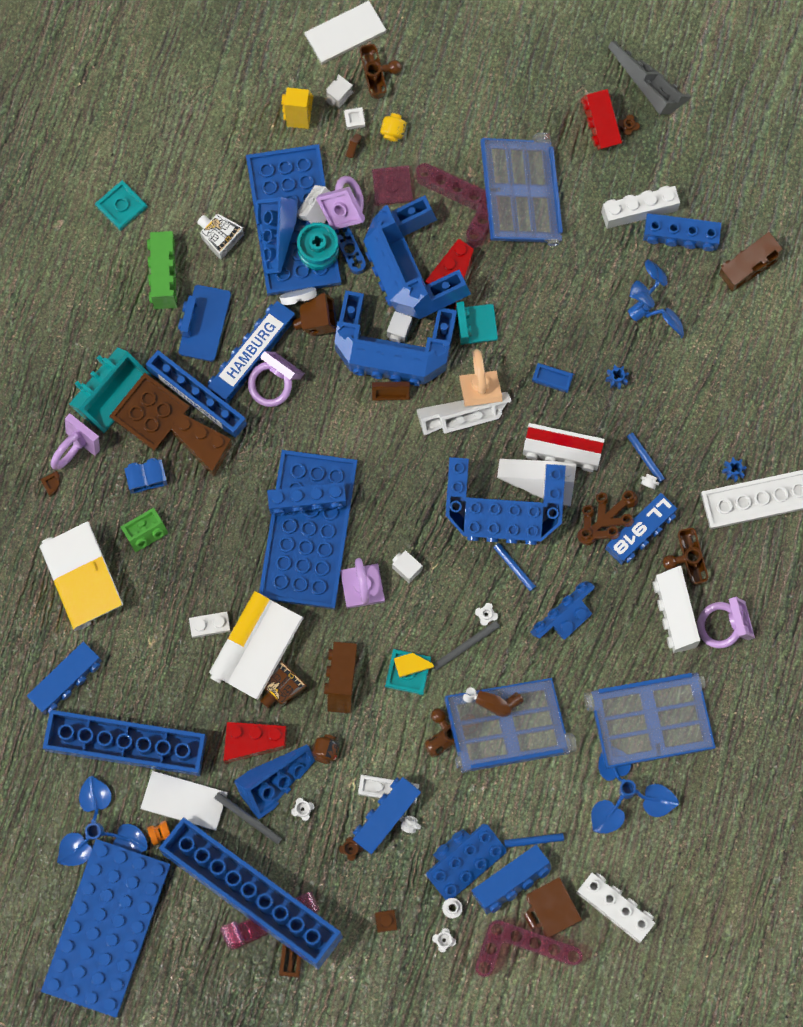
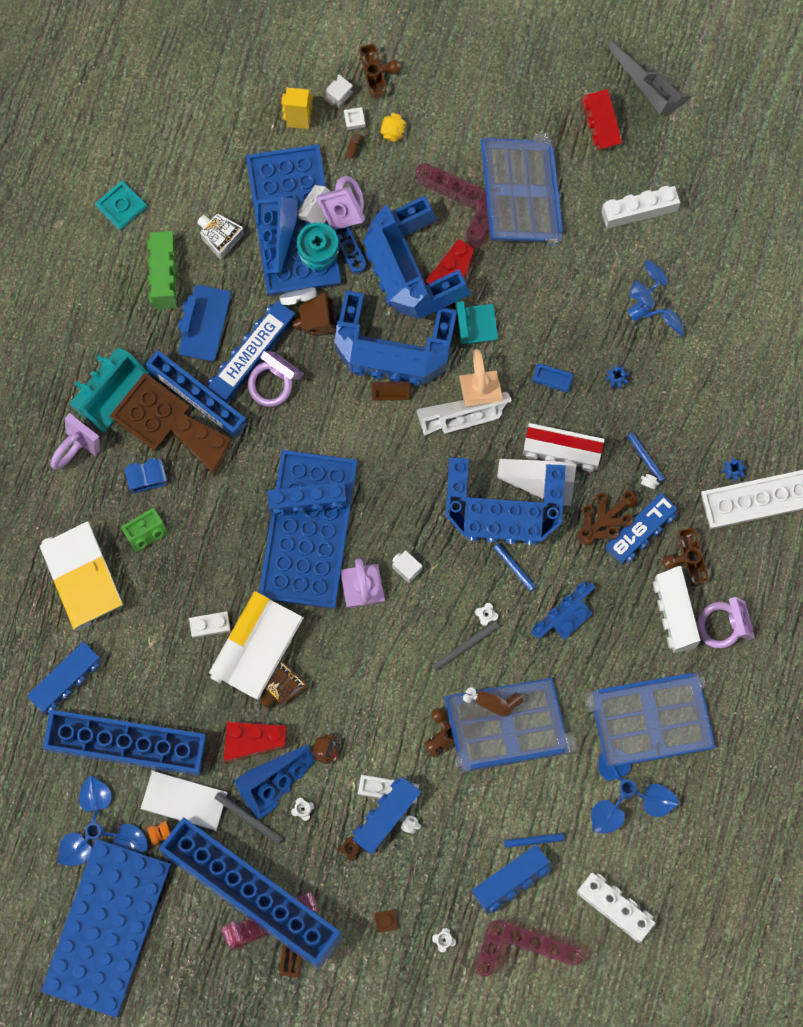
(51, 483): reddish brown tile -> none
(341, 677): reddish brown wedge -> none
(345, 32): white tile -> none
(392, 185): clear pink tile -> none
(399, 327): white brick -> none
(411, 664): yellow tile -> none
(412, 683): teal tile -> none
(447, 912): white plate -> none
(464, 860): blue bracket -> none
(552, 908): reddish brown piece -> none
(627, 130): reddish brown plate -> none
(682, 232): blue brick -> none
(751, 262): reddish brown wedge -> none

